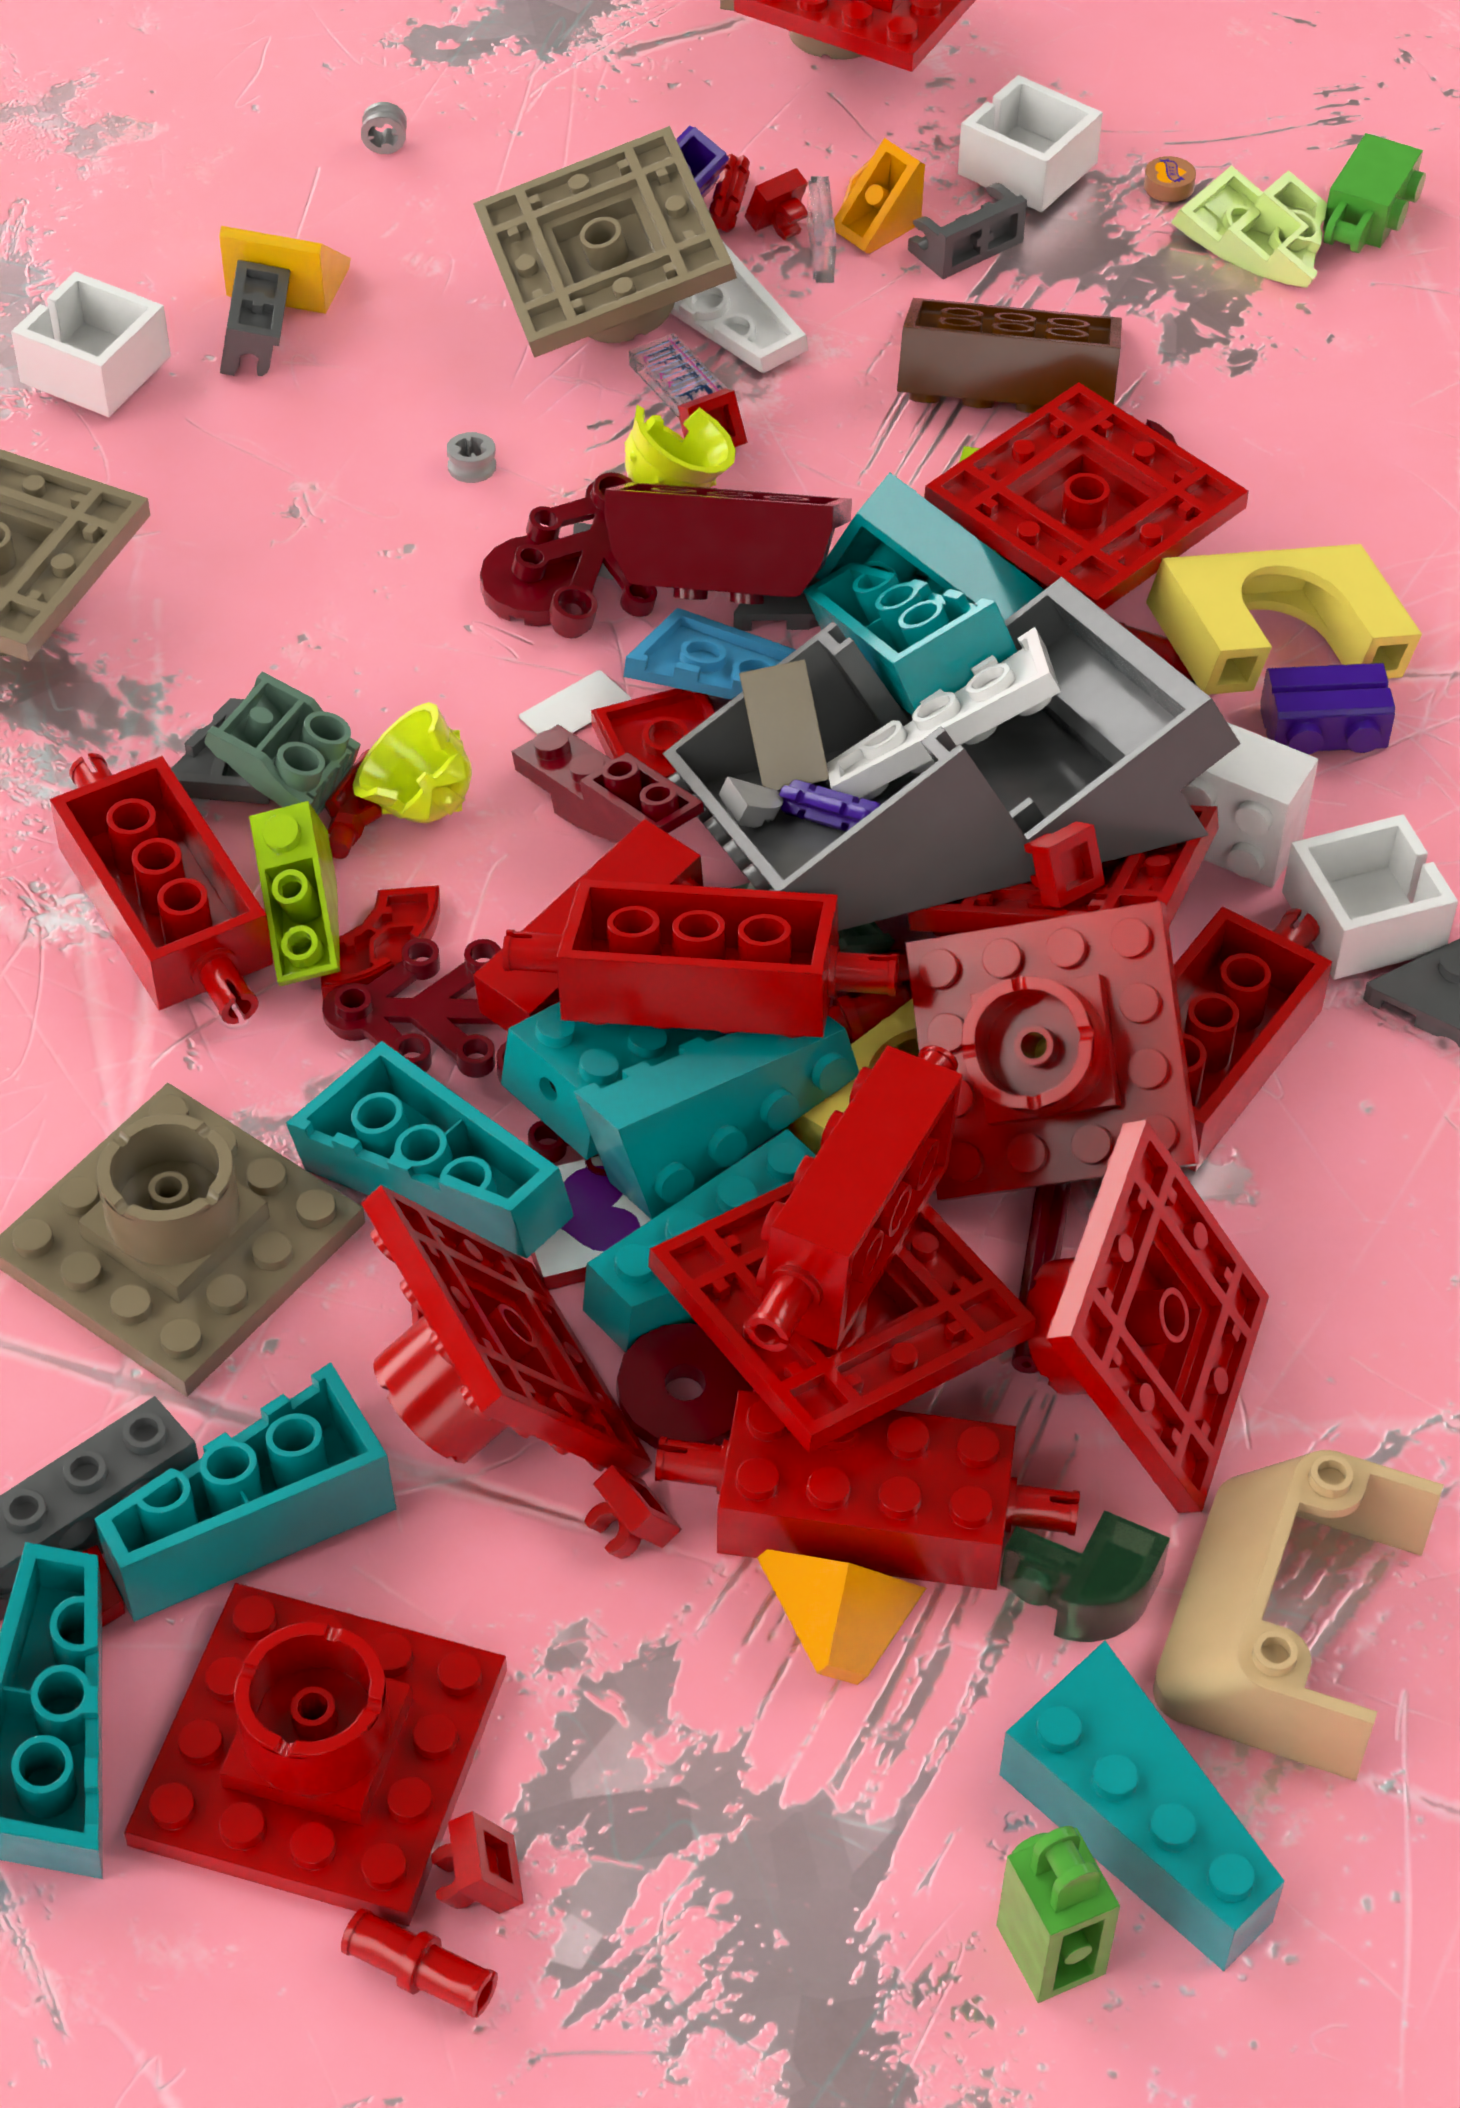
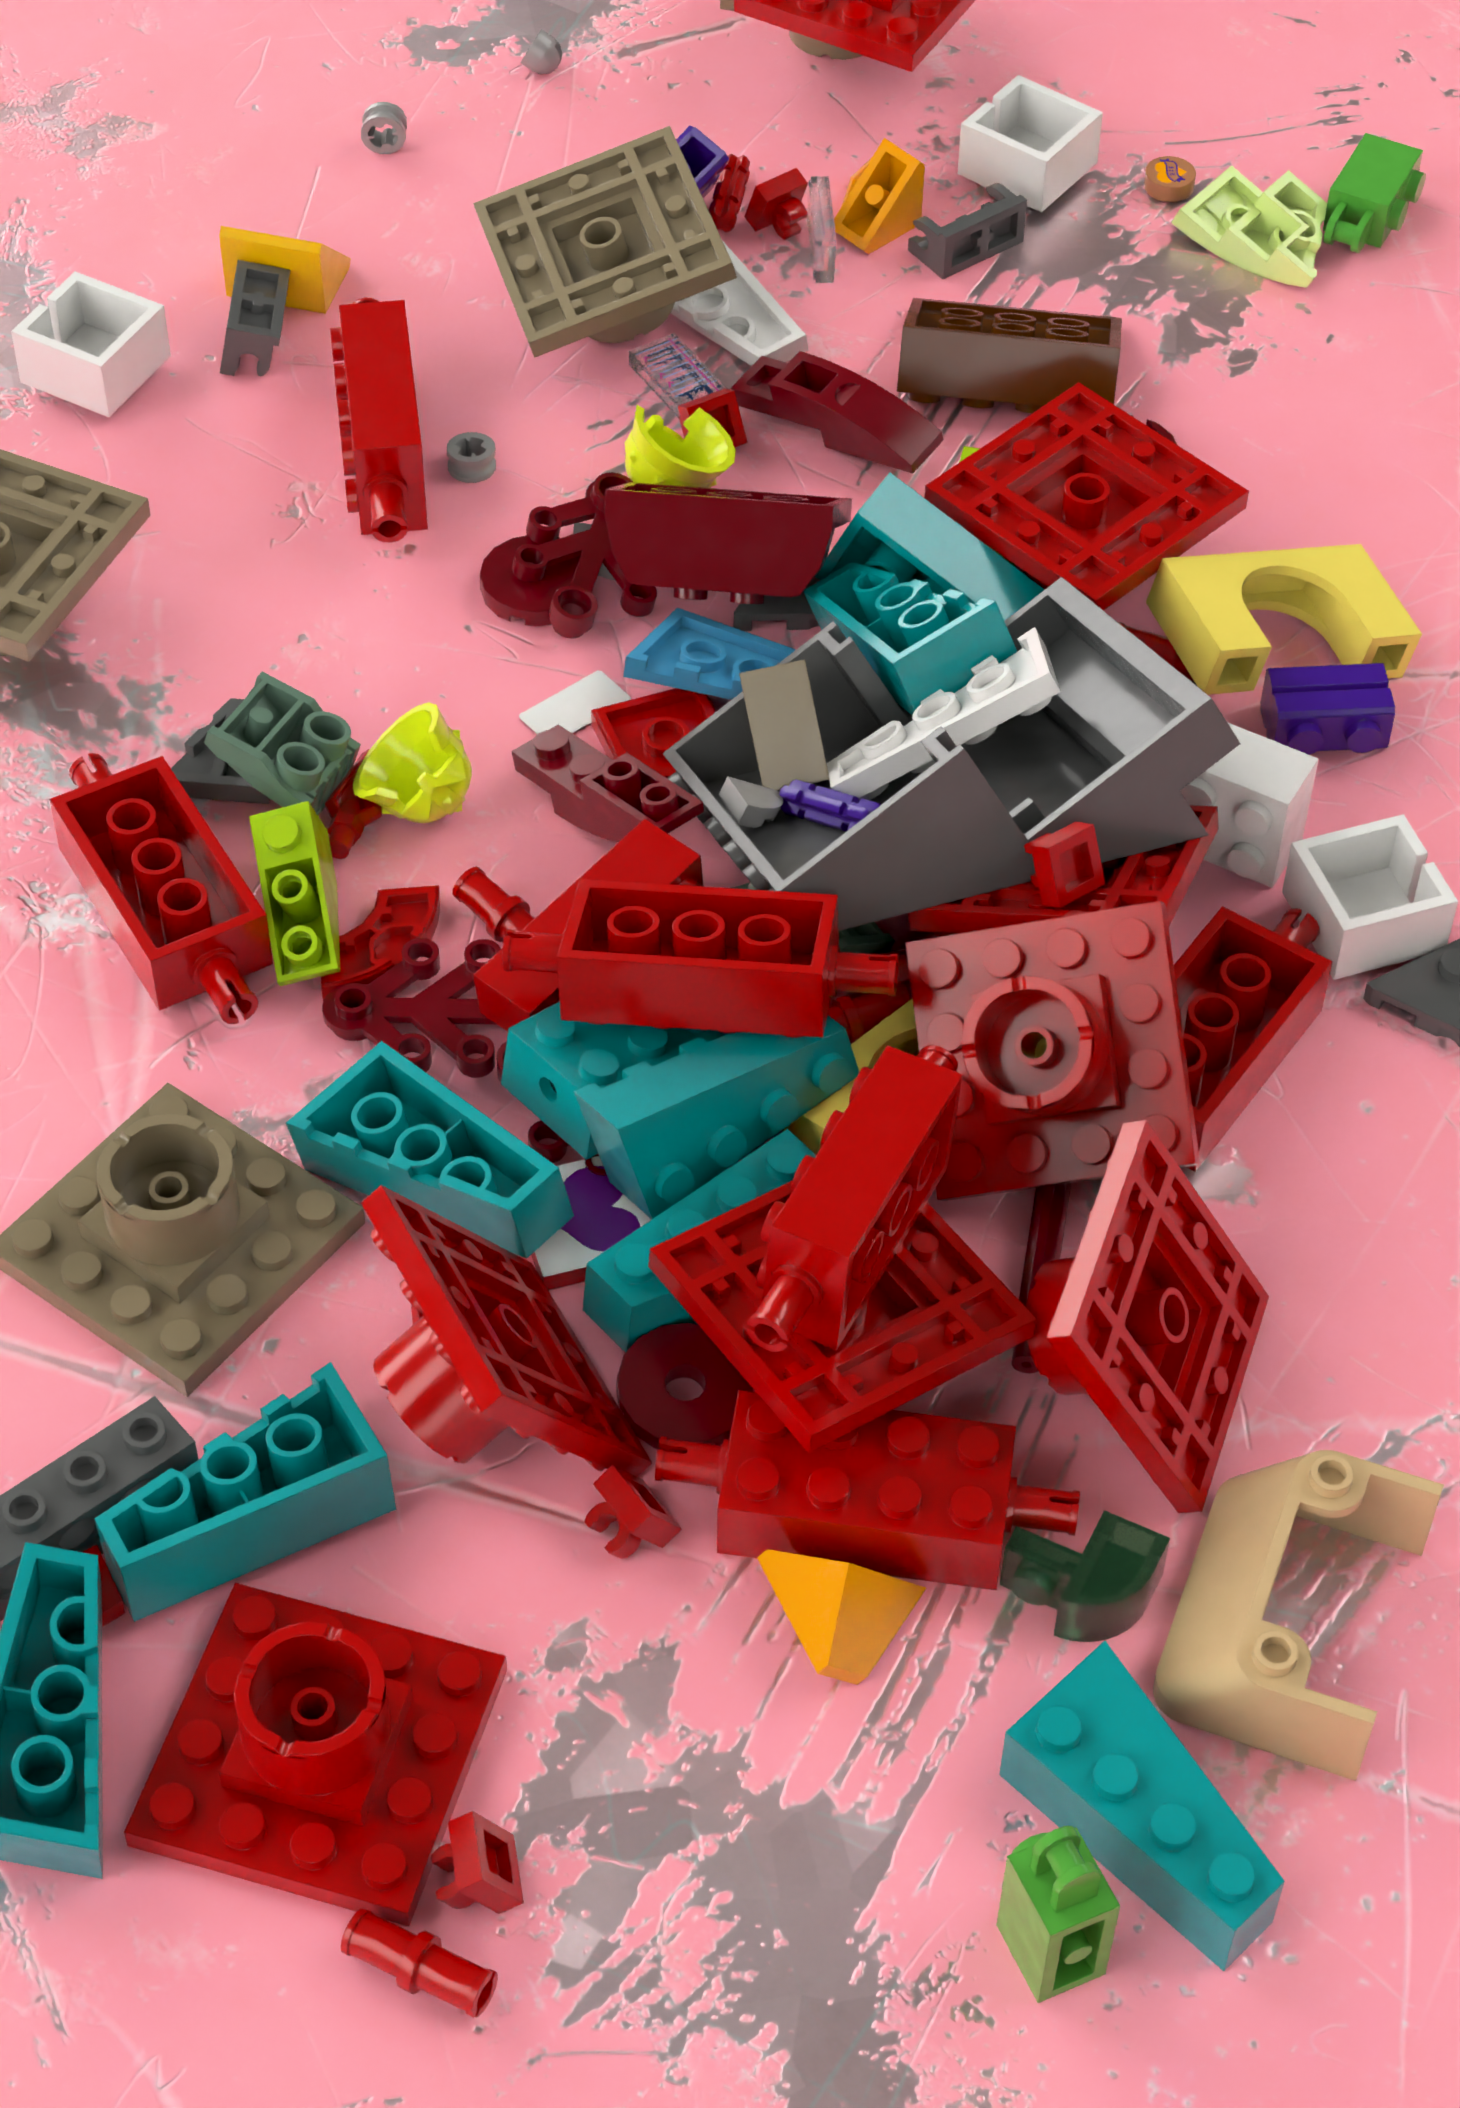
(379, 419): none -> red brick
(492, 903): none -> red pin
(543, 54): none -> light grey hinge
(845, 406): none -> dark red slope

